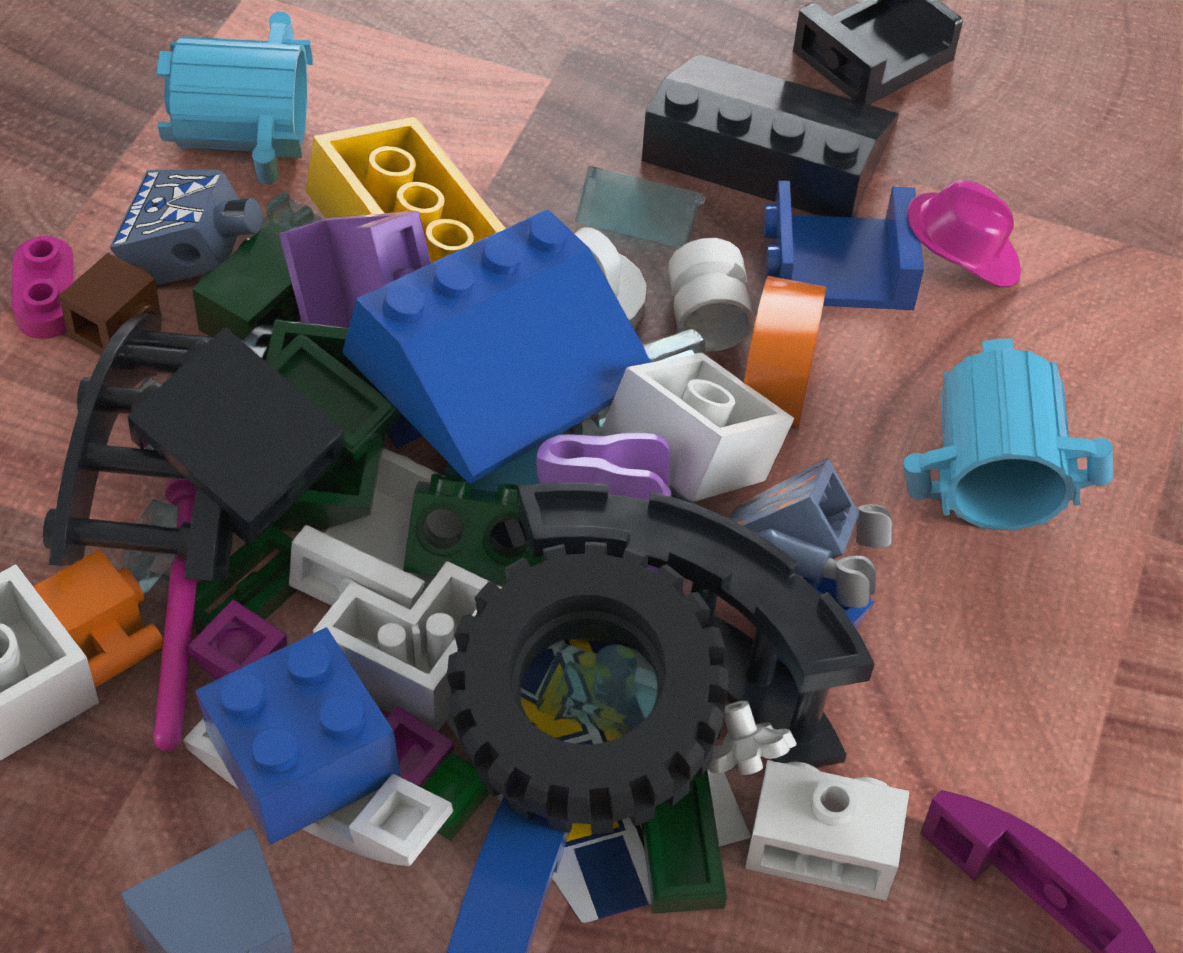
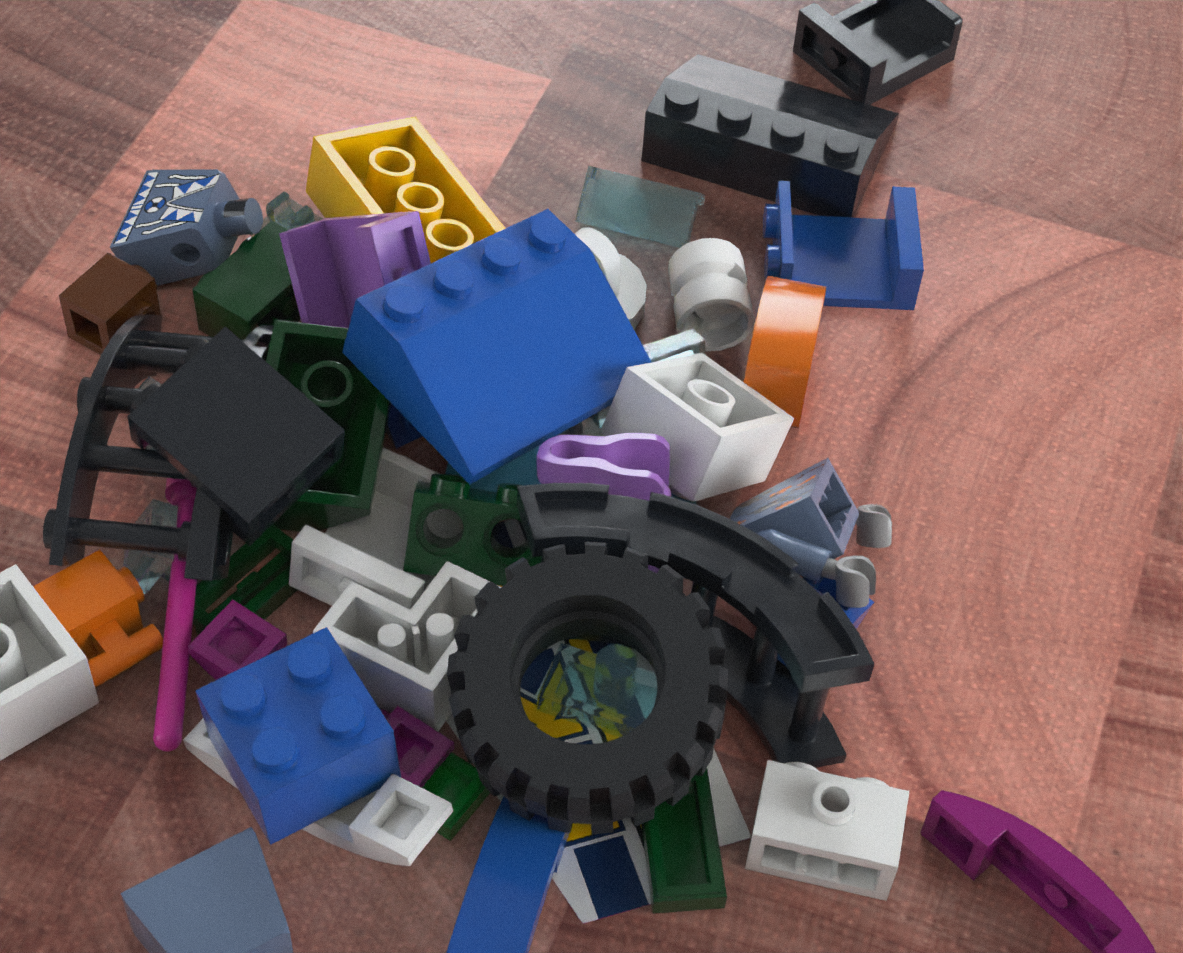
(39, 275): dark pink plate -> none
(239, 95): medium azure container -> none
(338, 393): dark green tile -> none
(748, 742): white plant -> none
(969, 229): dark pink piece -> none
(1006, 443): medium azure container -> none

